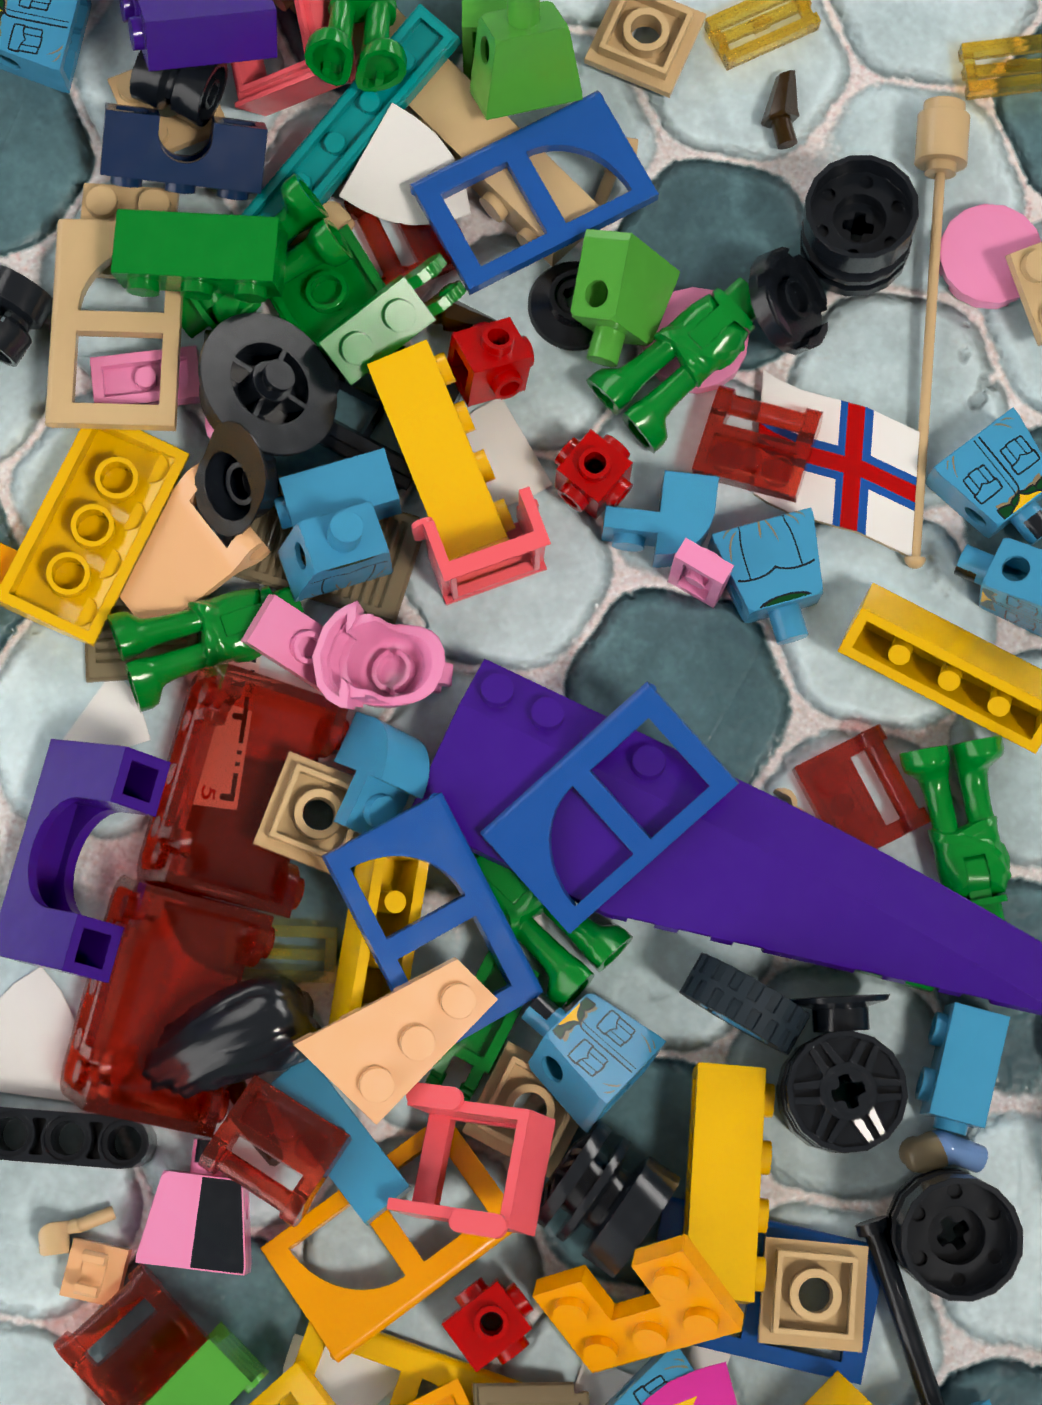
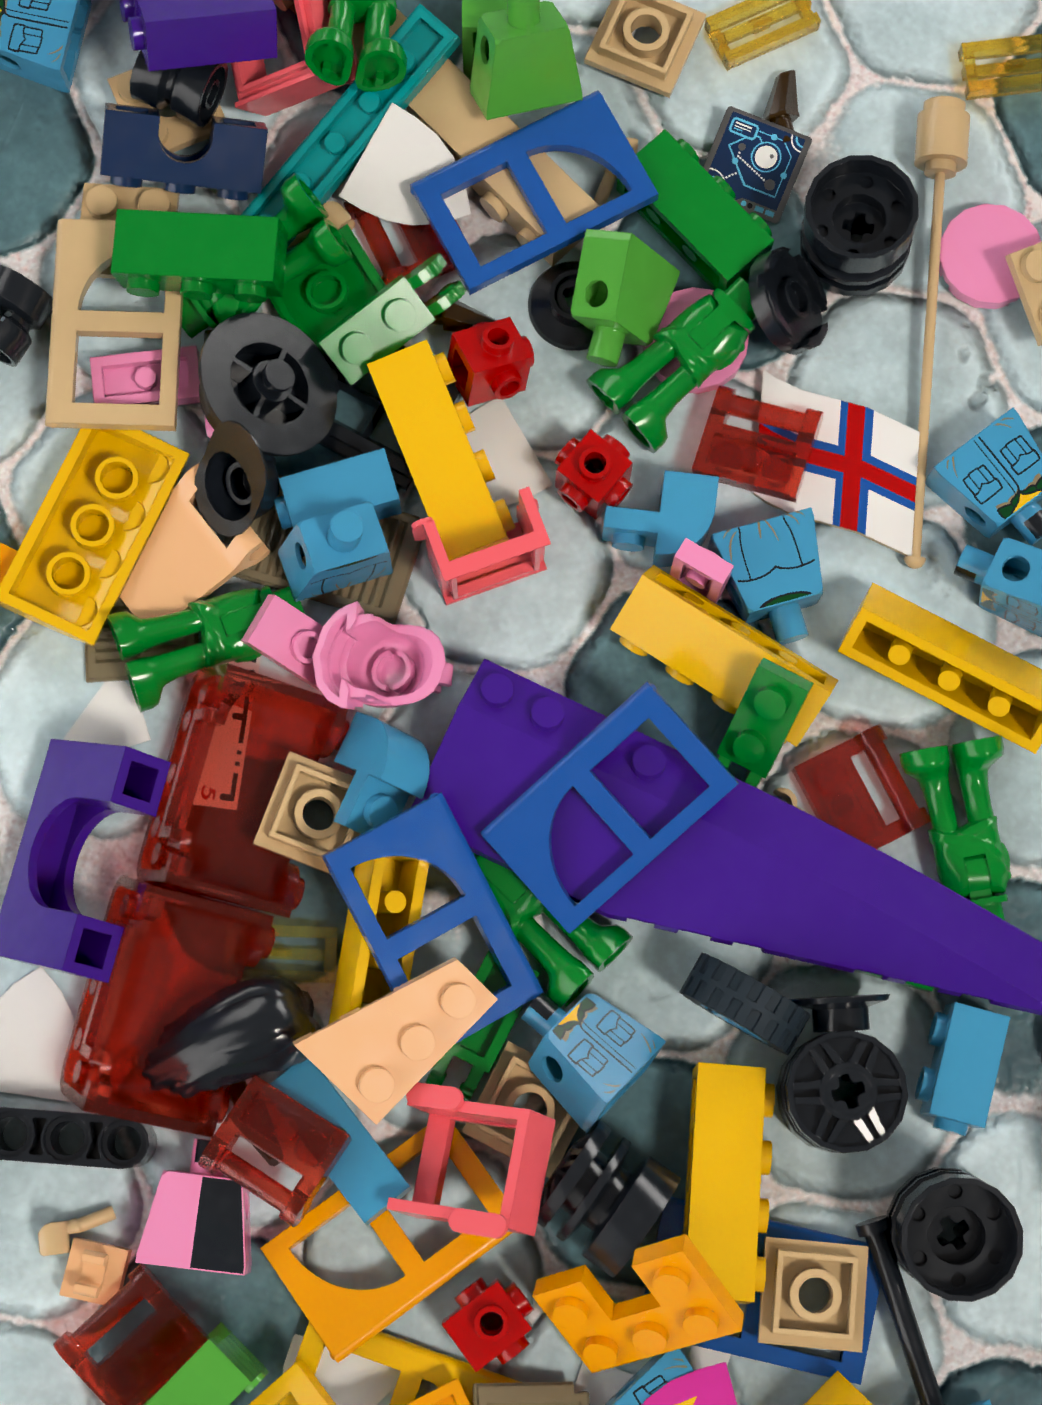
(700, 214): none -> green brick
(709, 645): none -> yellow brick
(757, 162): none -> sticker
(763, 720): none -> green hinge
(941, 1149): arm -> none

